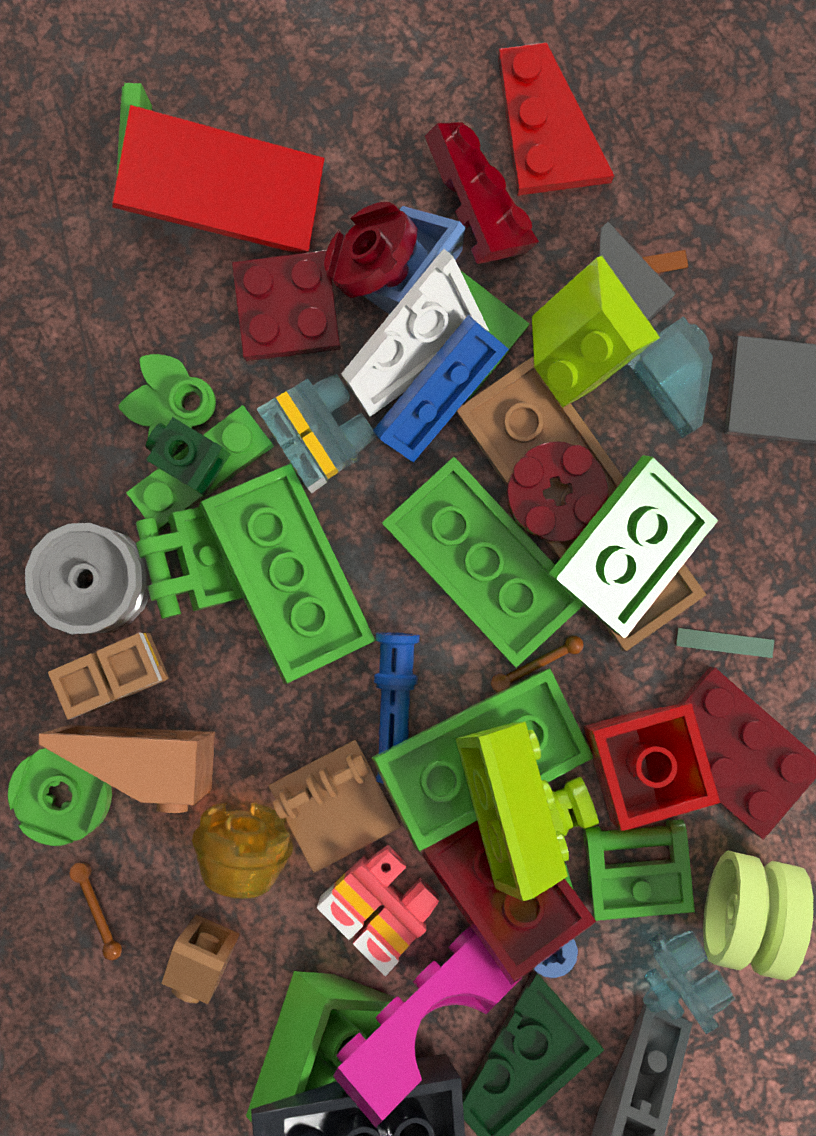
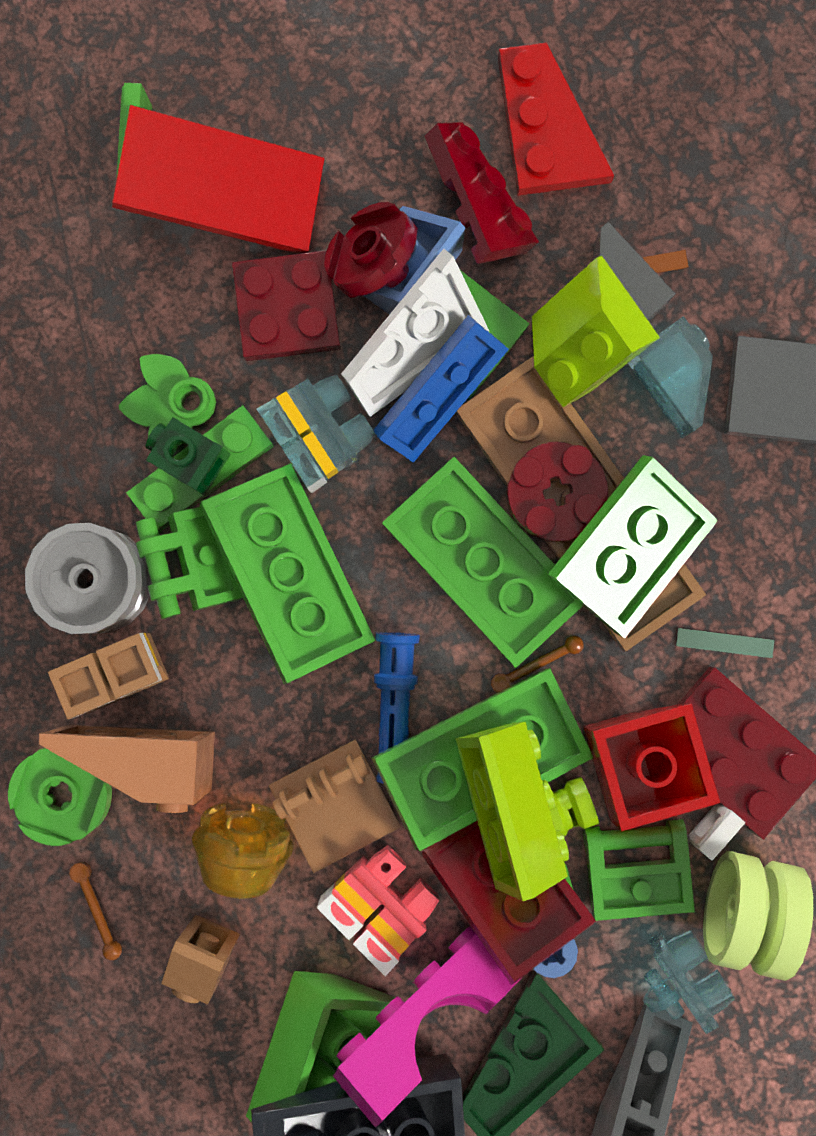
(715, 830): none -> white tile

